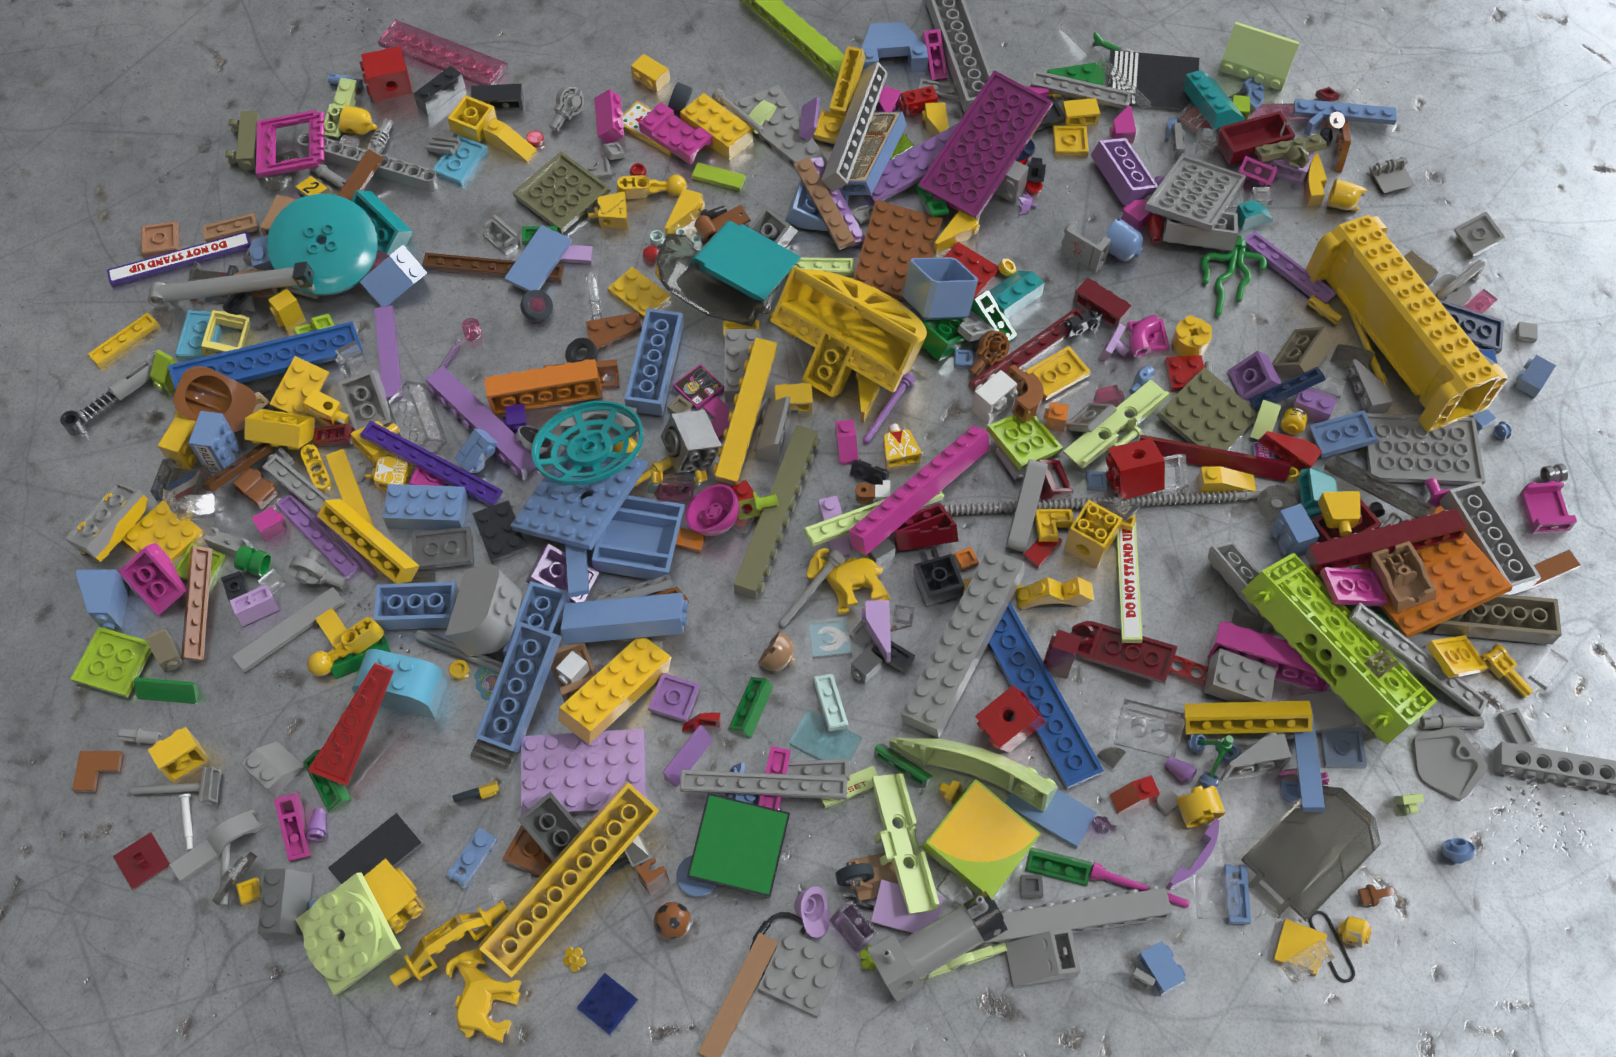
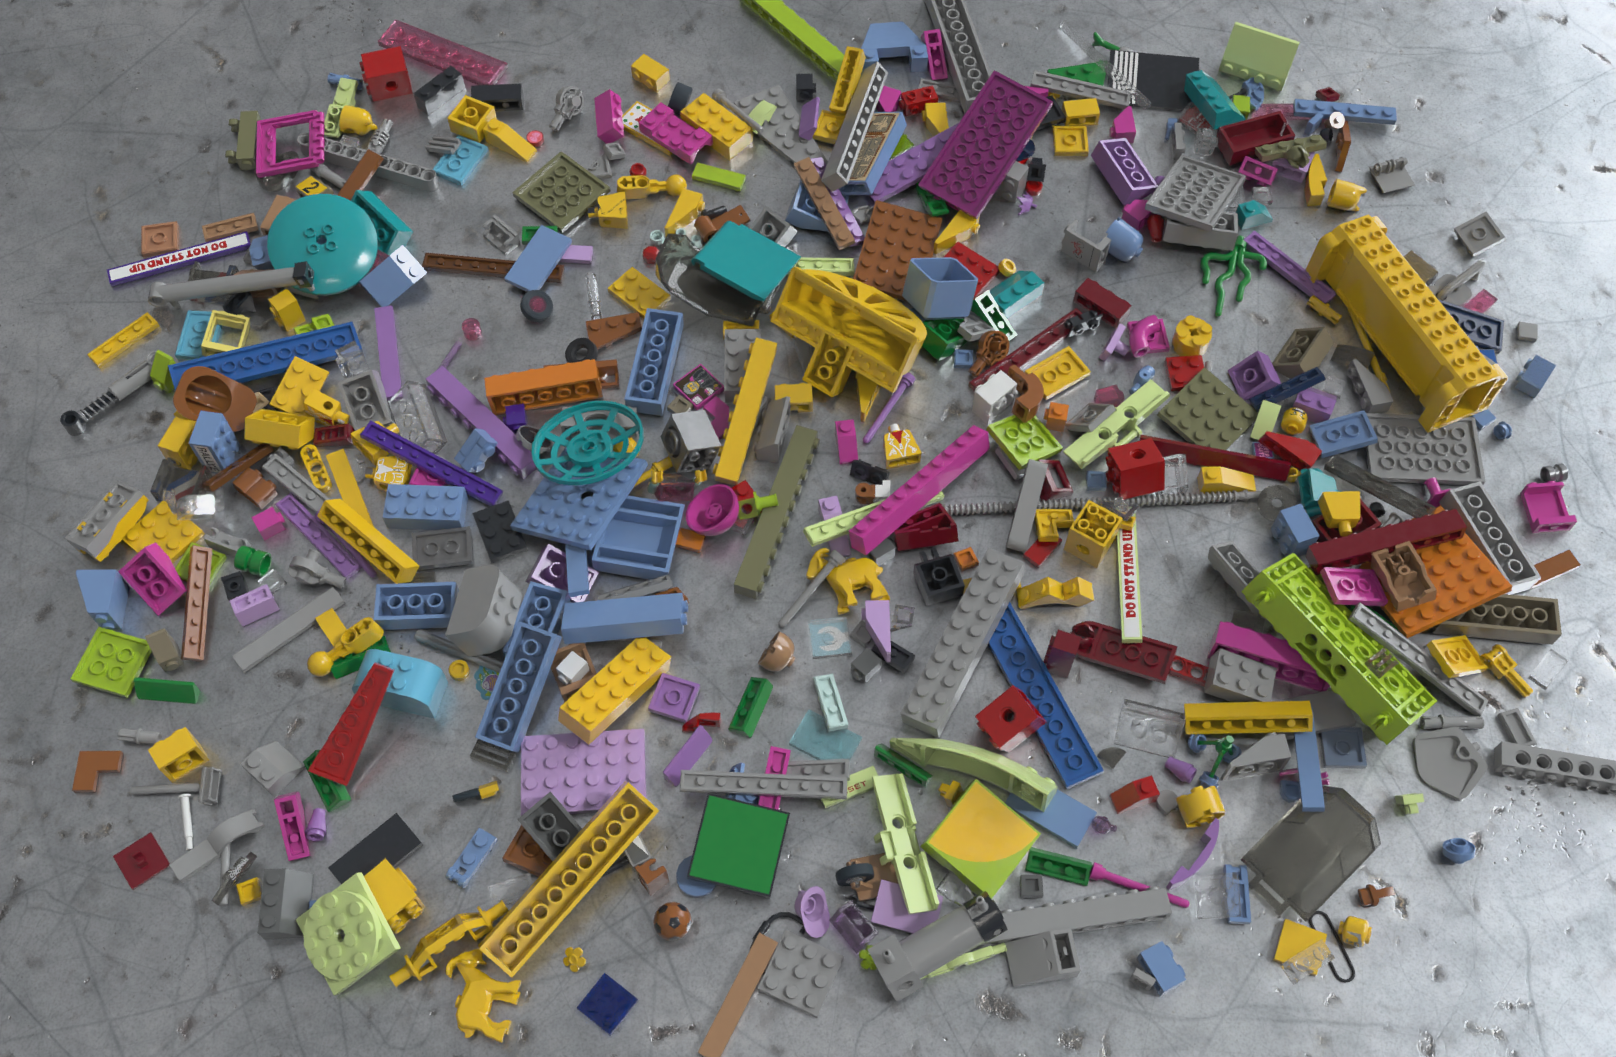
(805, 87): none -> black brick

